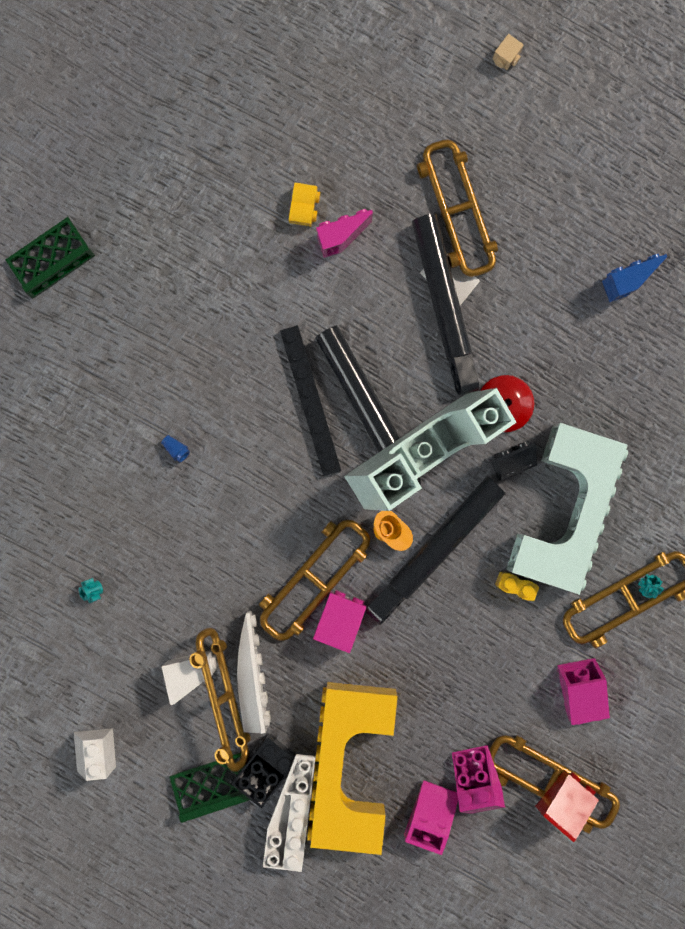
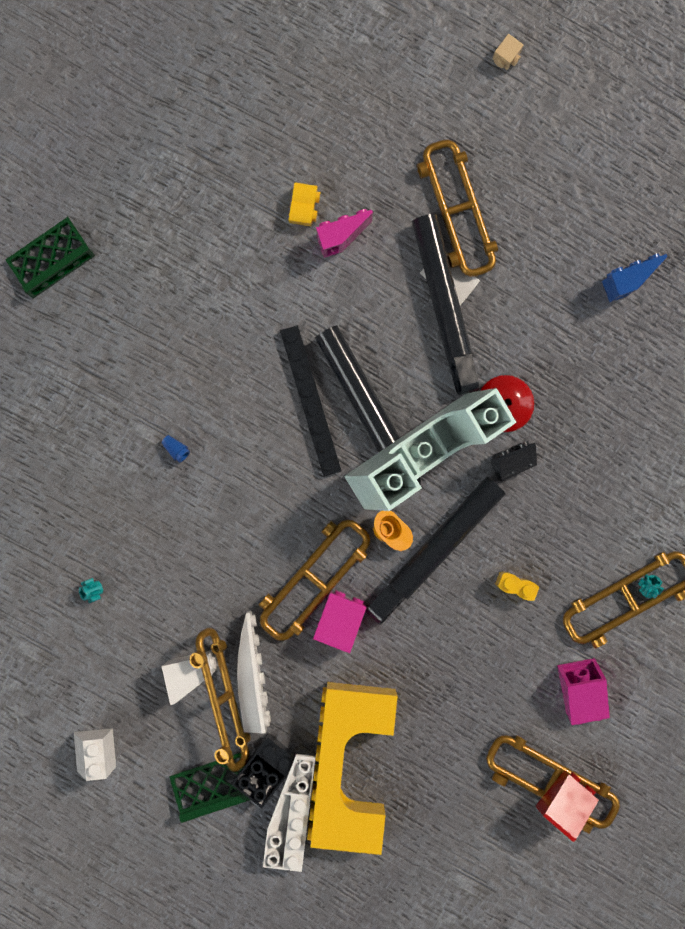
(431, 817): dark pink slope -> none
(477, 781): dark pink slope -> none
(597, 467): light aqua arch -> none

